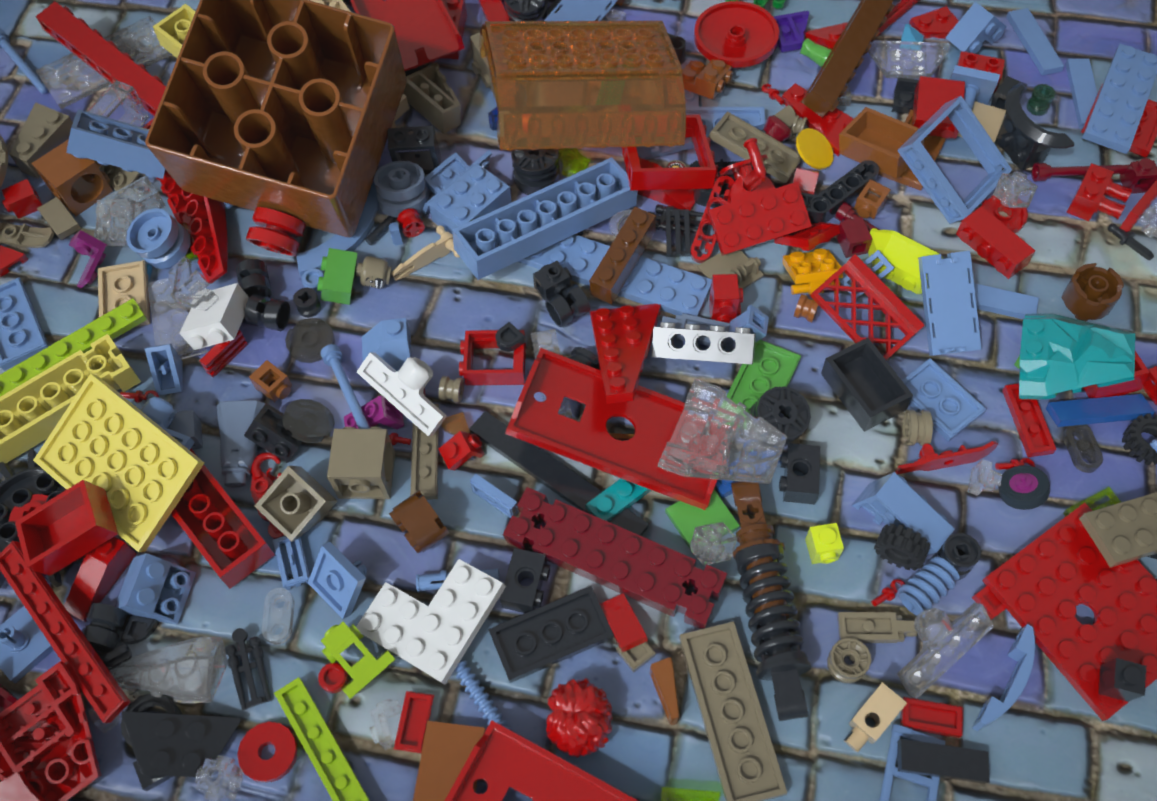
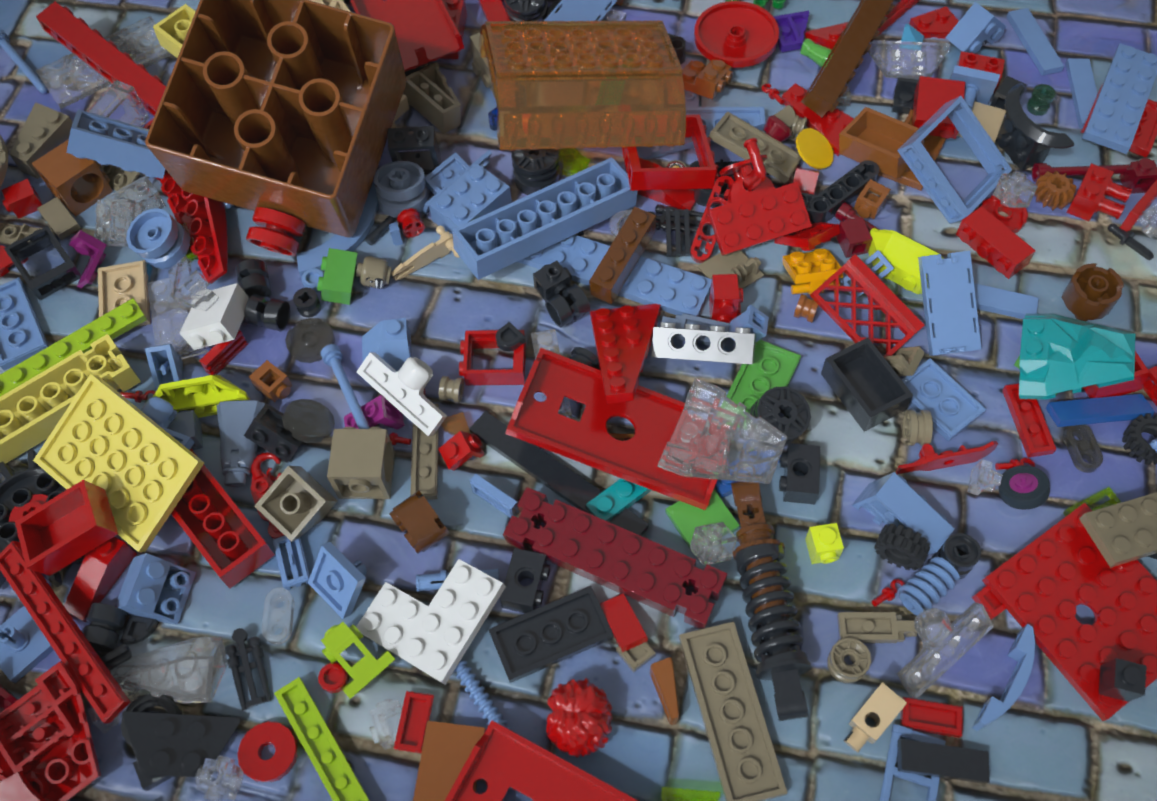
(51, 280): none -> black window
(200, 394): none -> neon yellow wedge
(905, 360): none -> dark tan bracket
(1055, 190): none -> dark orange gear

